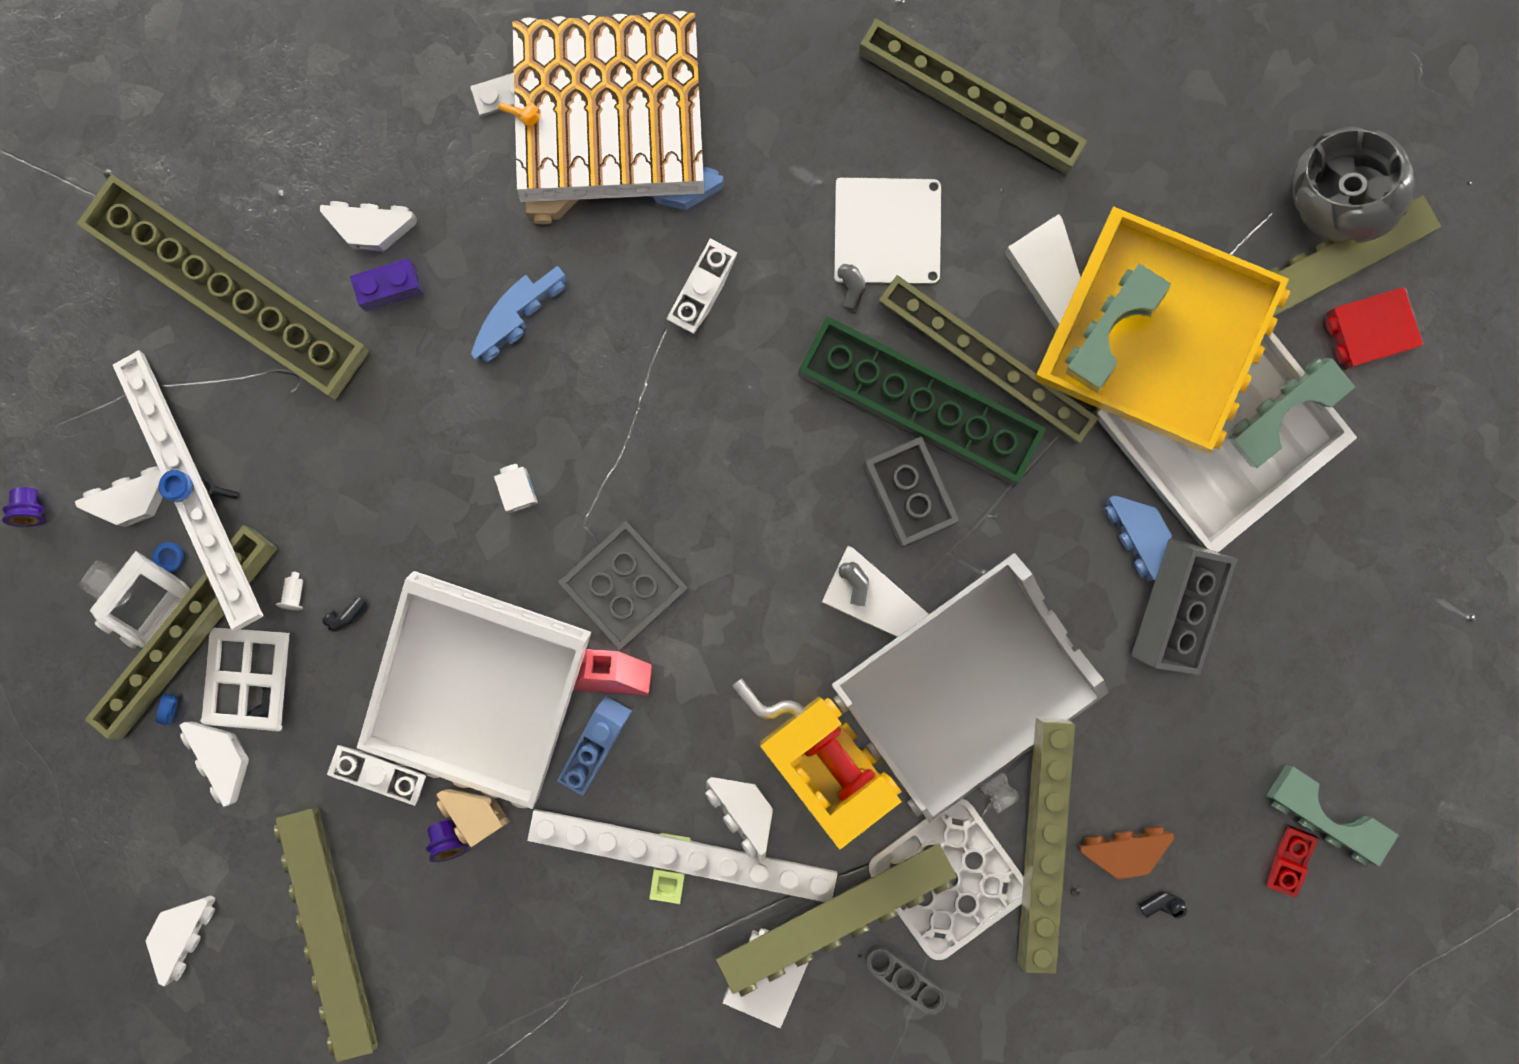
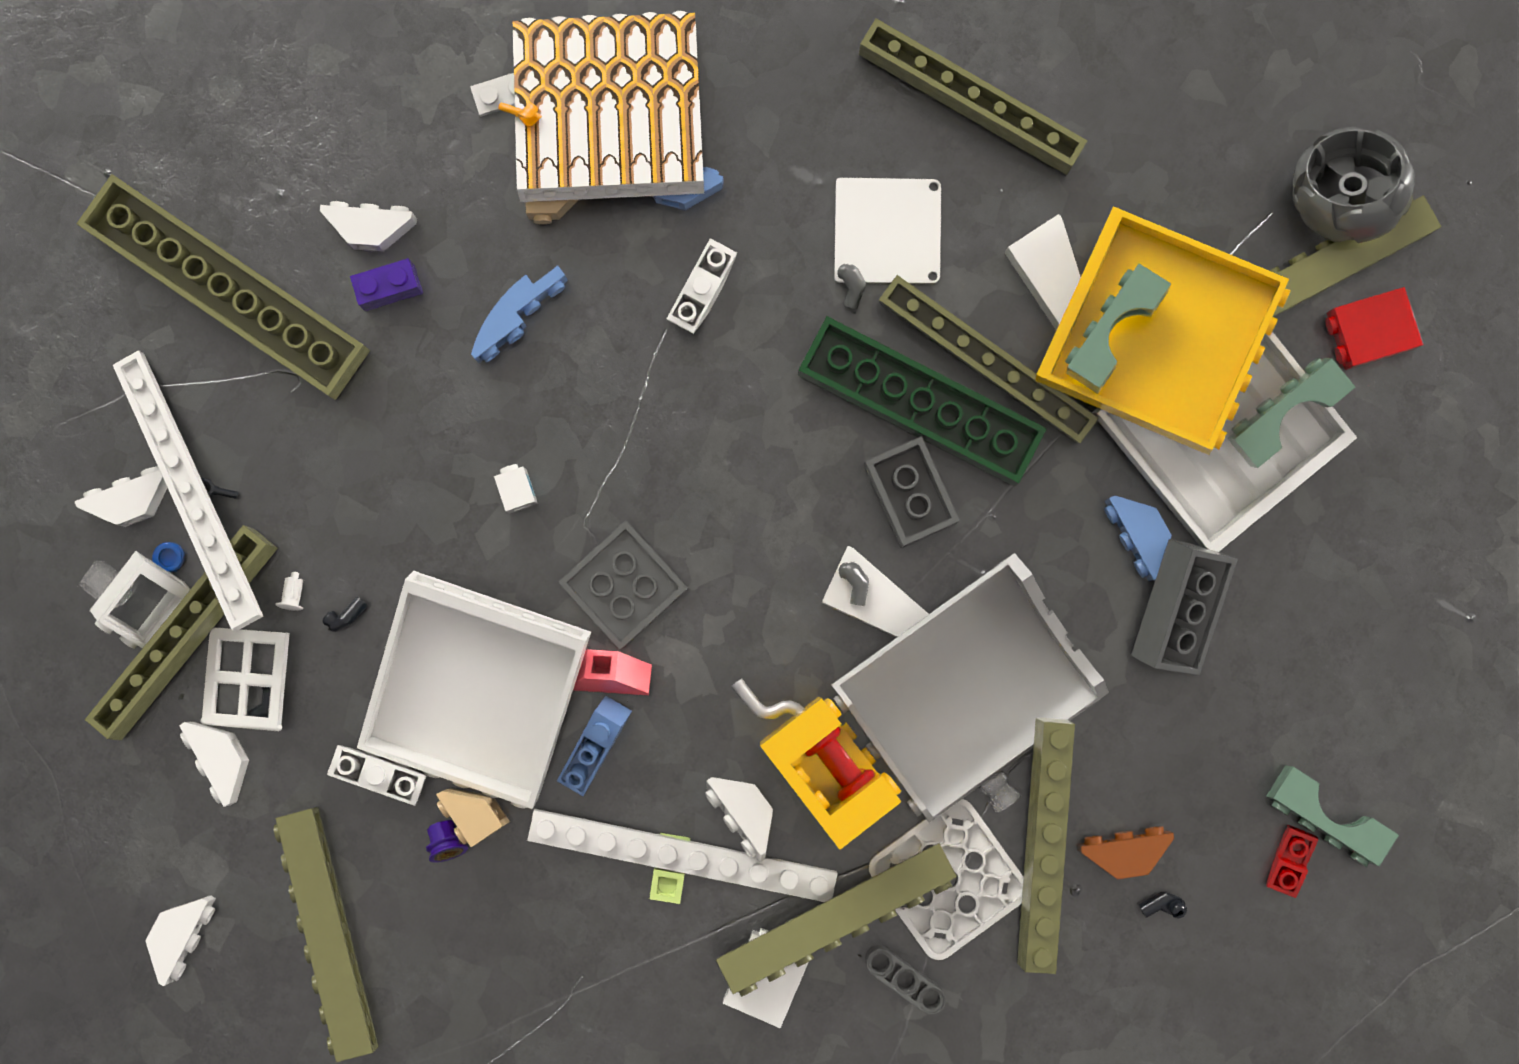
(23, 508): dark purple piece -> none
(166, 709): blue tile -> none
(175, 486): blue tile -> none

